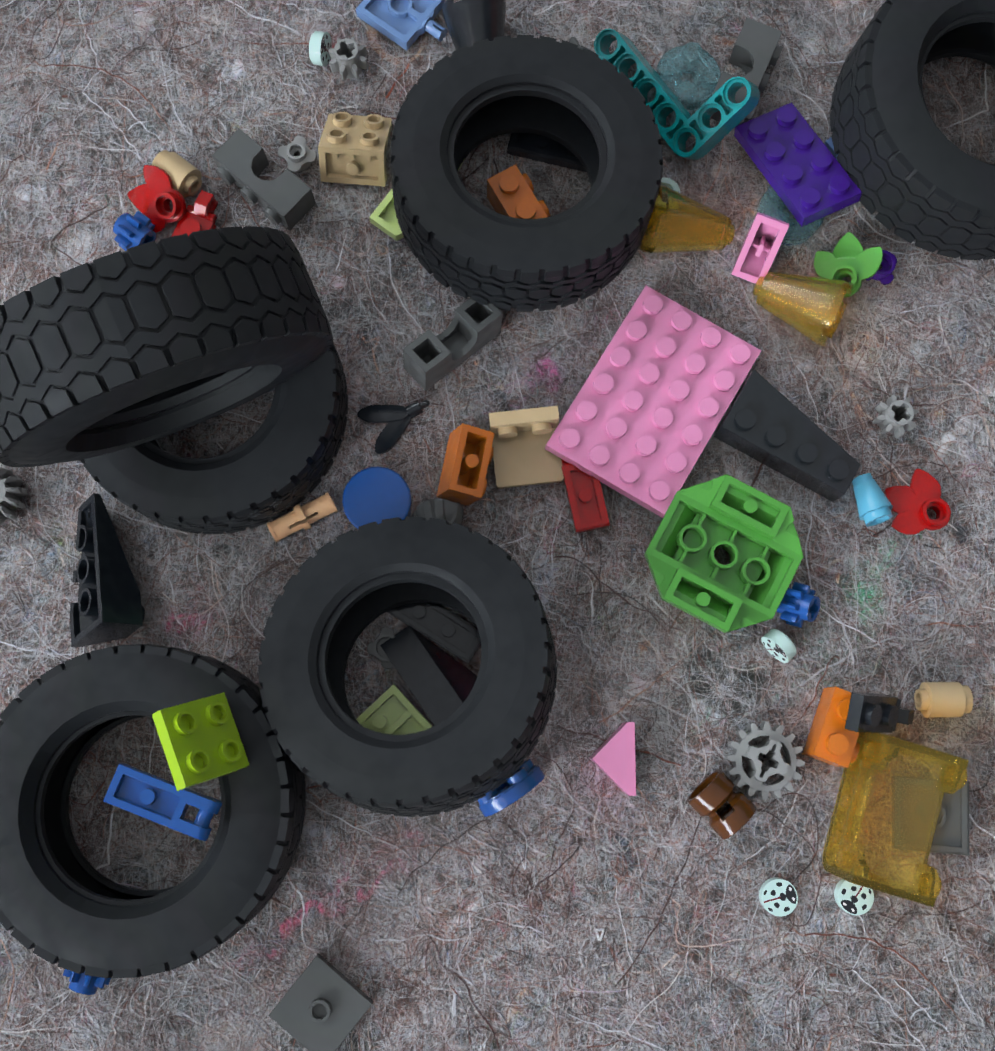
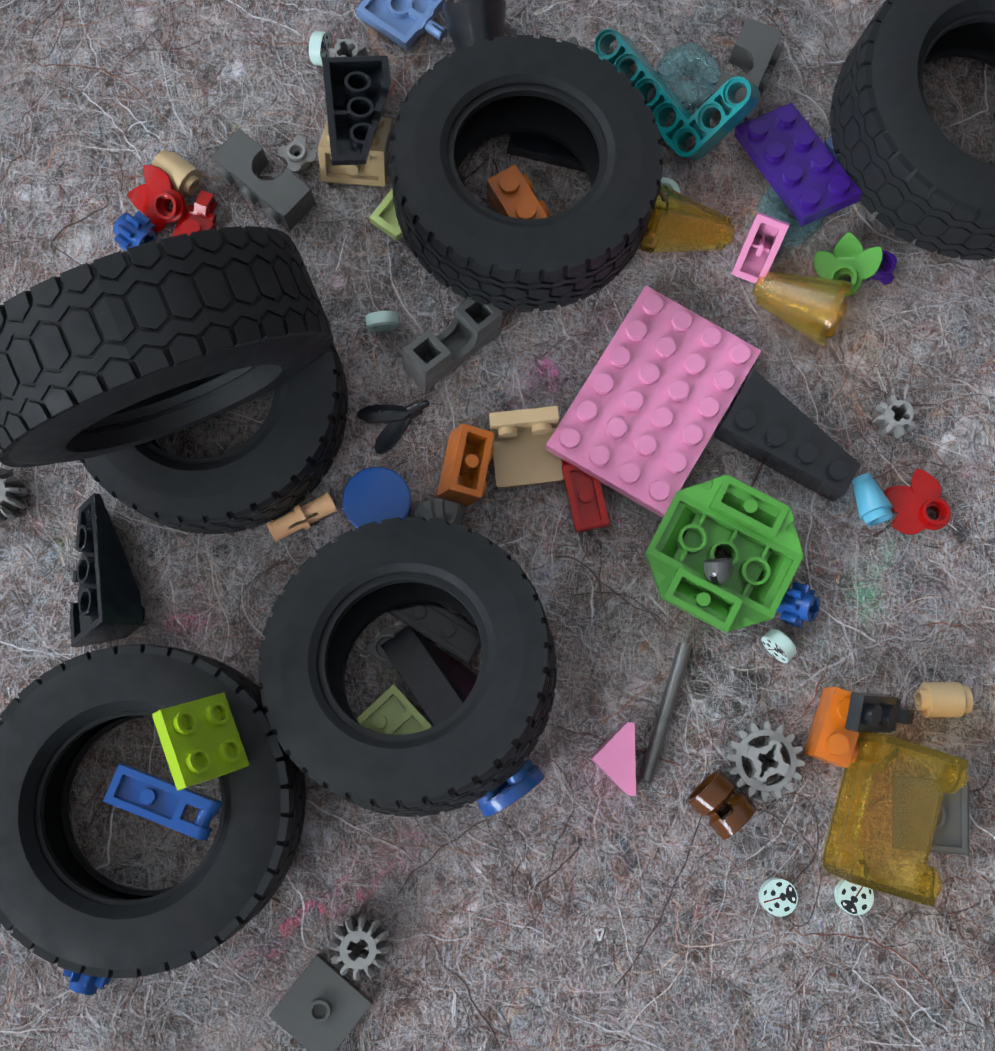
(354, 104): none -> black wedge
(364, 960): none -> light grey gear
(382, 321): none -> light aqua tile
(665, 712): none -> flat silver bar
(718, 570): none -> dark grey hinge

